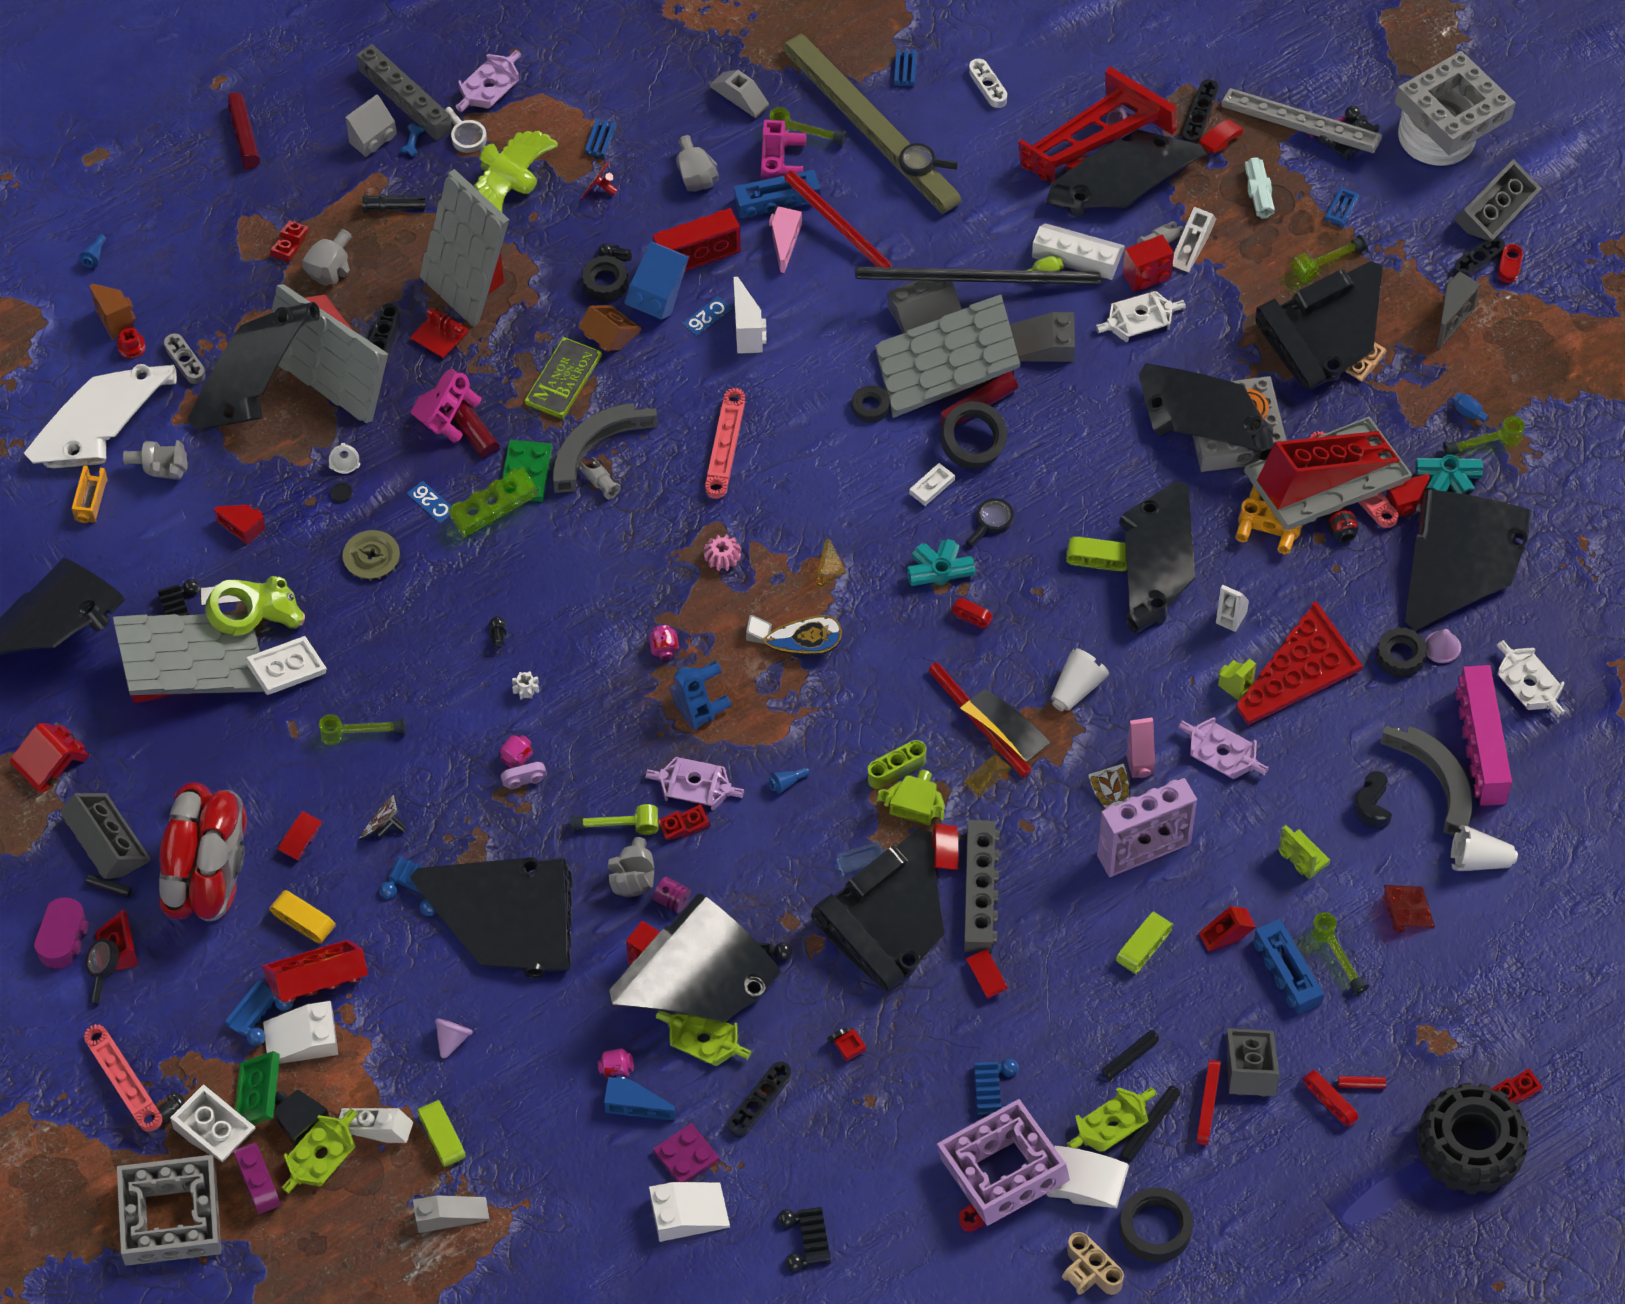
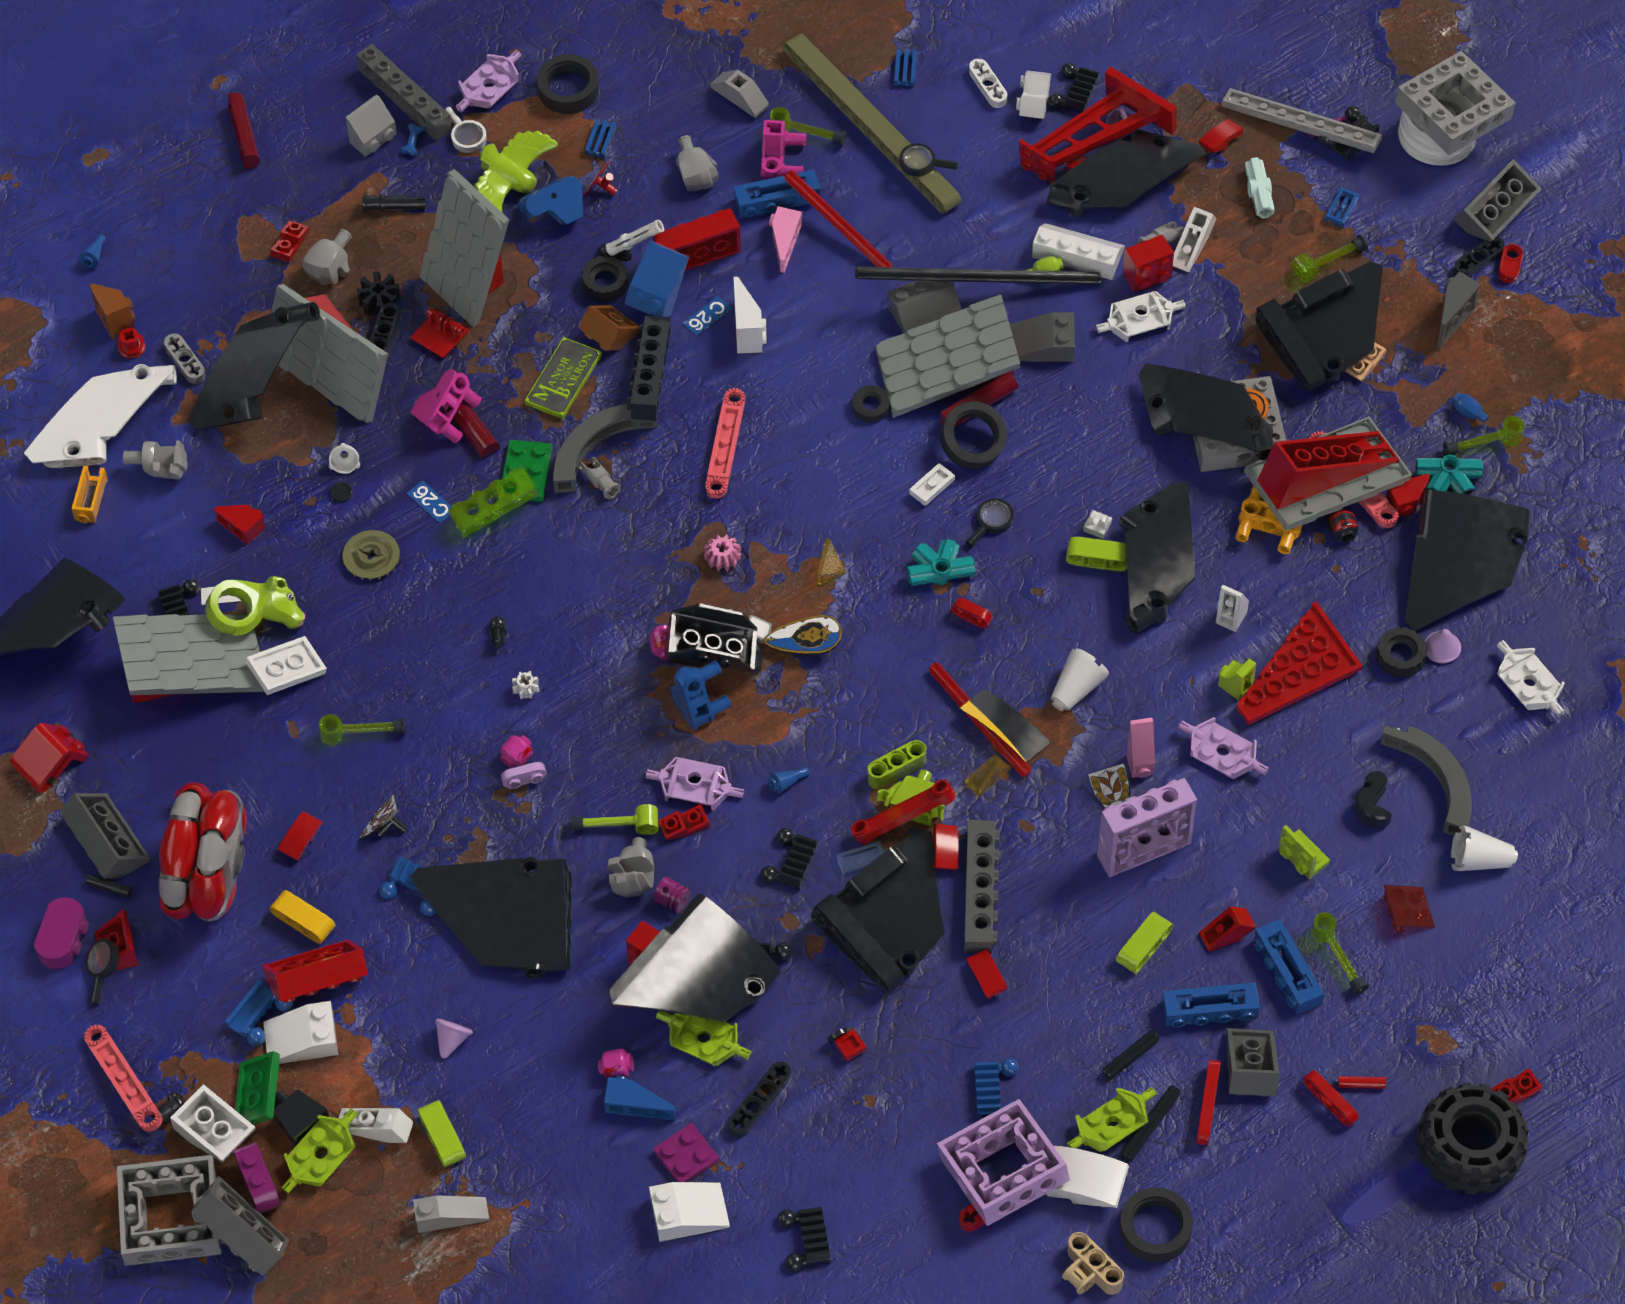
(240, 1226): none -> dark grey slope
(378, 293): none -> black gear
(564, 208): none -> blue piece
(573, 103): none -> black tyre
(620, 245): none -> white pin
(650, 368): none -> black brick
(710, 633): none -> black slope
(796, 863): none -> black gear
(939, 794): none -> red piece
(1034, 95): none -> white brick
(1081, 90): none -> black gear
(1097, 524): none -> white tile
(1198, 112): black beam -> none
(1210, 1005): none -> blue brick
(1484, 735): dark pink brick -> none

